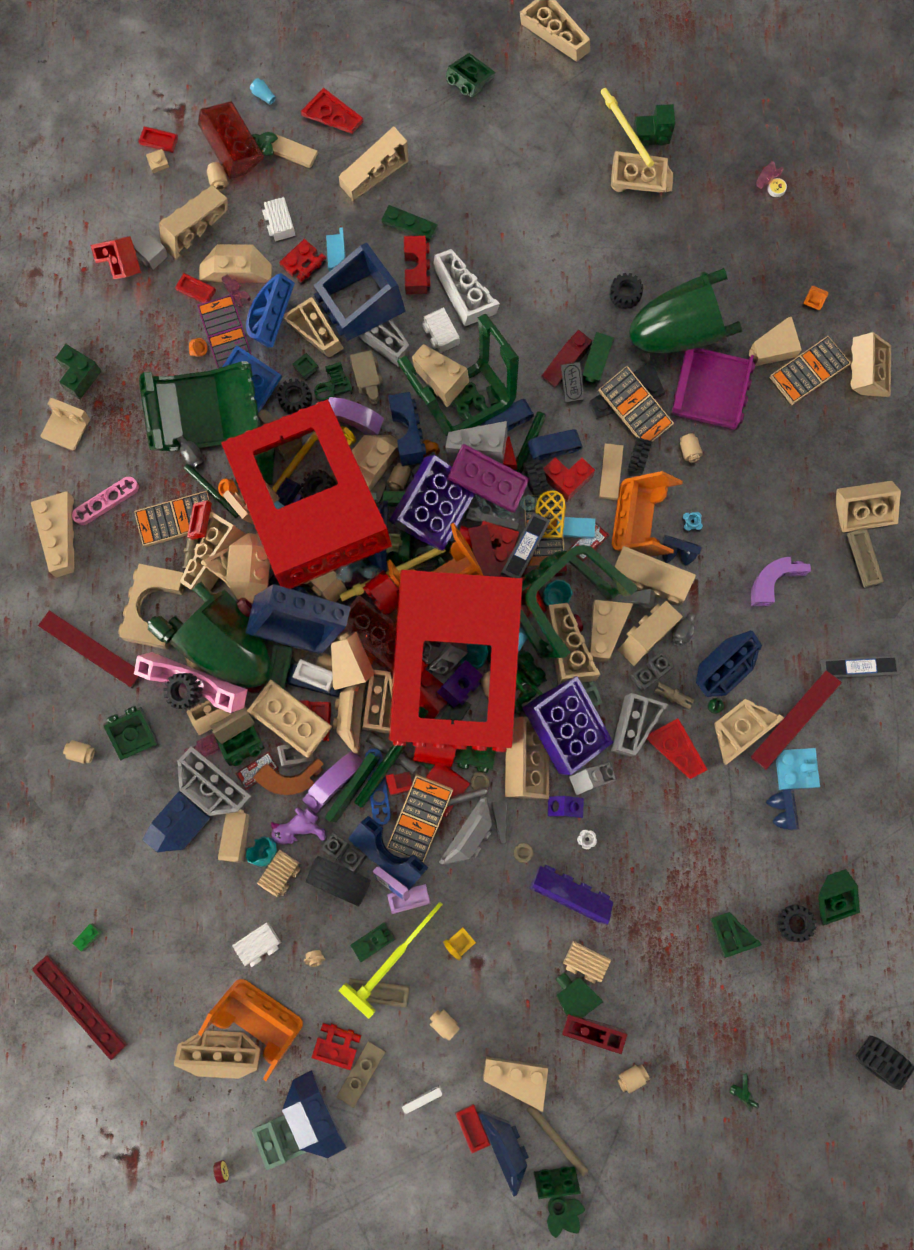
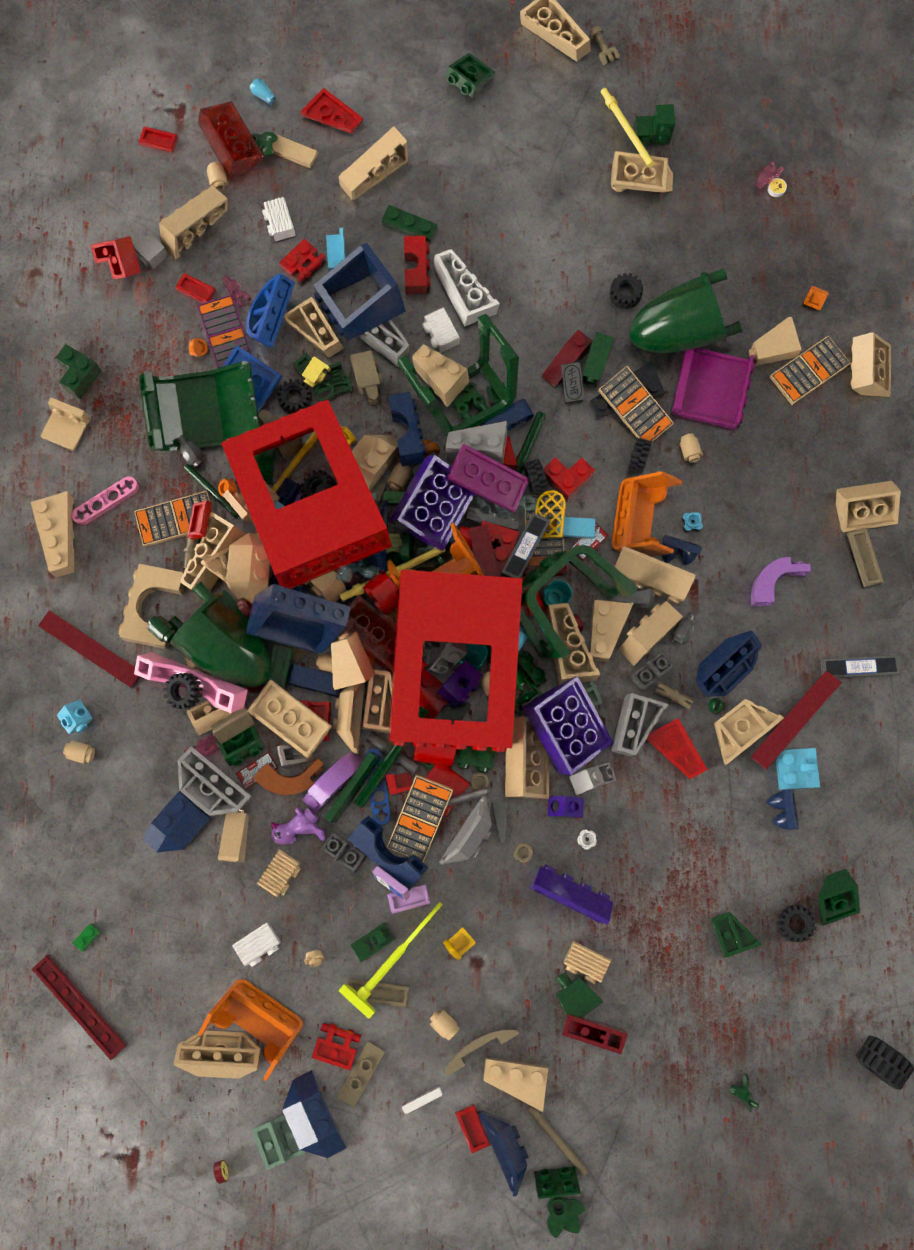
(74, 717): none -> medium azure brick
(129, 732): dark green plate -> none
(157, 161): tan plate -> none
(238, 262): tan wedge -> none
(262, 852): teal hair -> none
(314, 675): white tile -> none
(315, 372): none -> light yellow brick
(338, 881): black tyre -> none
(356, 415): medium lavender arch -> none
(457, 1061): none -> dark tan slope
(555, 444): dark blue beam -> none
(596, 33): none -> dark tan hinge
(611, 471): tan tile -> none
(633, 1078): tan brick -> none

